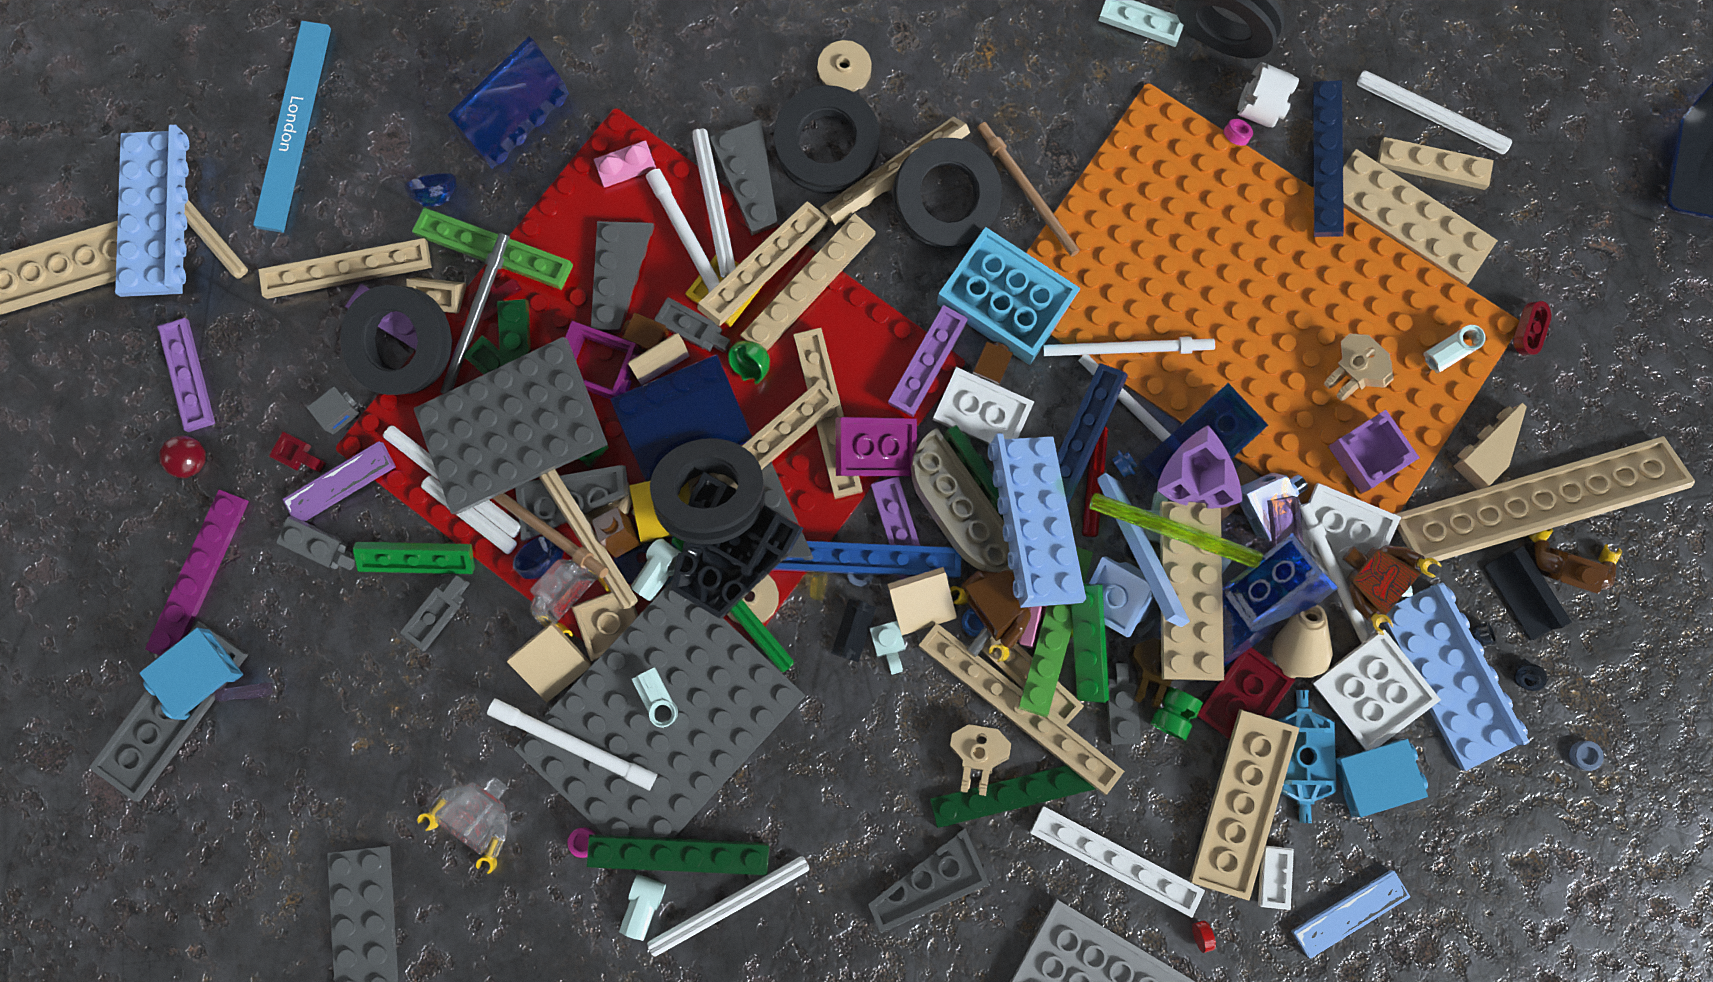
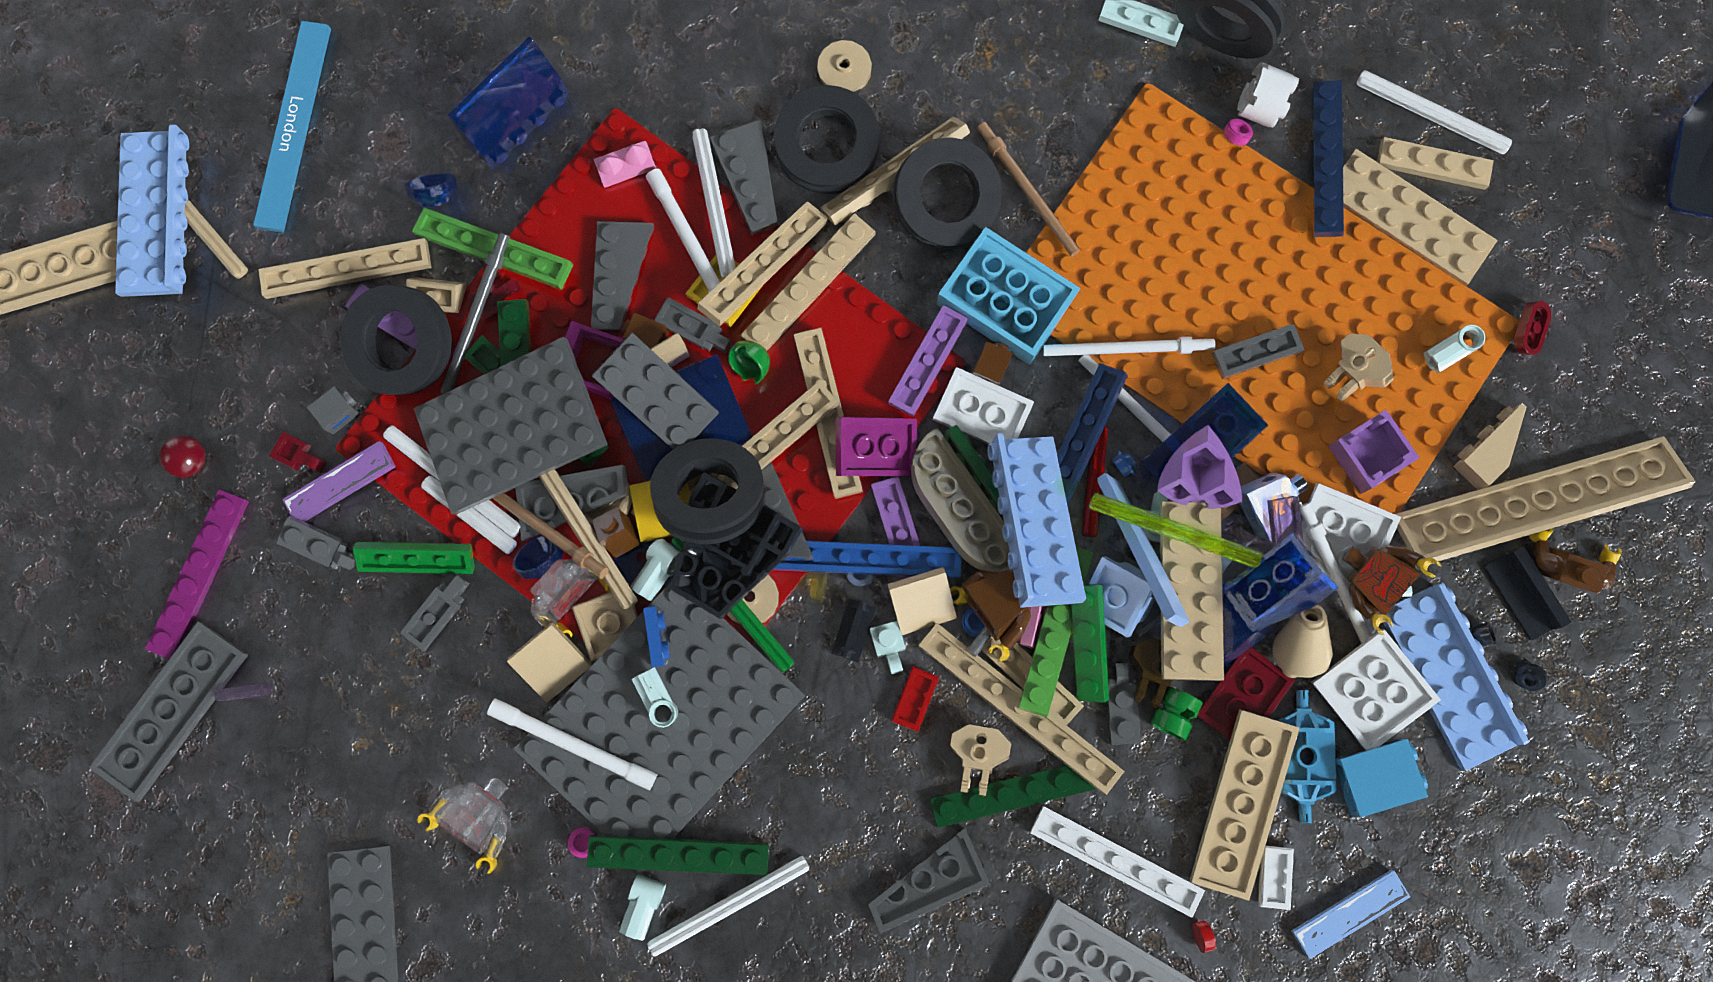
(186, 375): medium lavender tile -> none
(189, 673): dark azure panel -> none
(655, 392): none -> dark grey plate
(658, 648): none -> blue plate
(915, 699): none -> red plate
(1257, 351): none -> dark grey plate
(1586, 755): sand blue tile -> none

